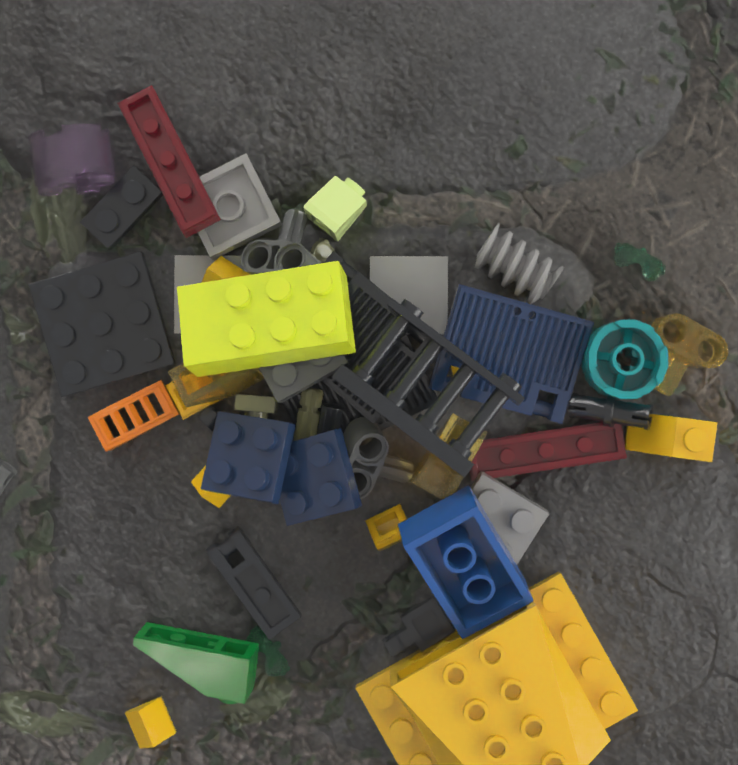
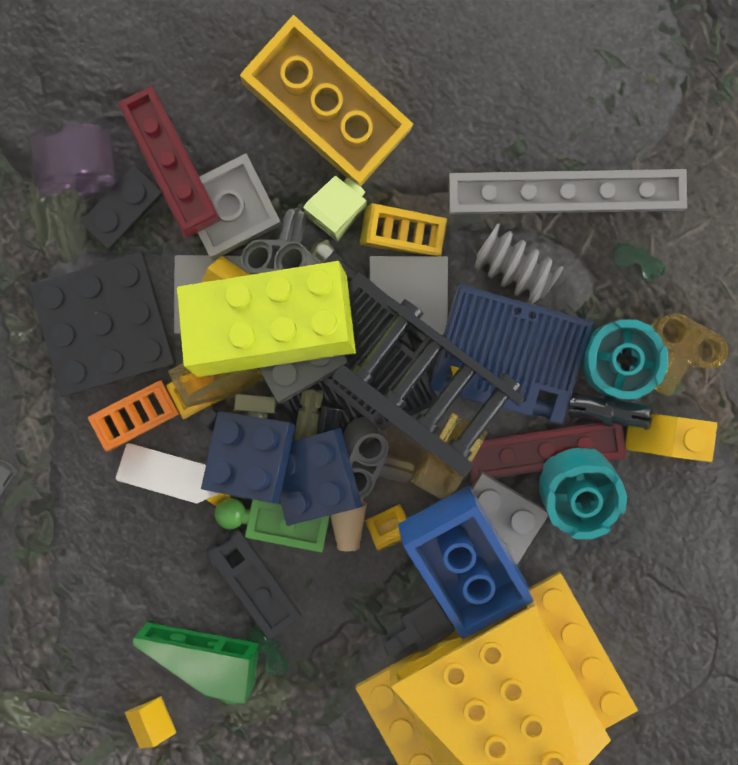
(163, 473): none -> white sticker
(267, 523): none -> bright green plate
(325, 101): none -> yellow brick
(349, 528): none -> tan cone
(369, 229): none -> yellow slope
(568, 191): none -> light grey plate
(578, 472): none -> teal brick

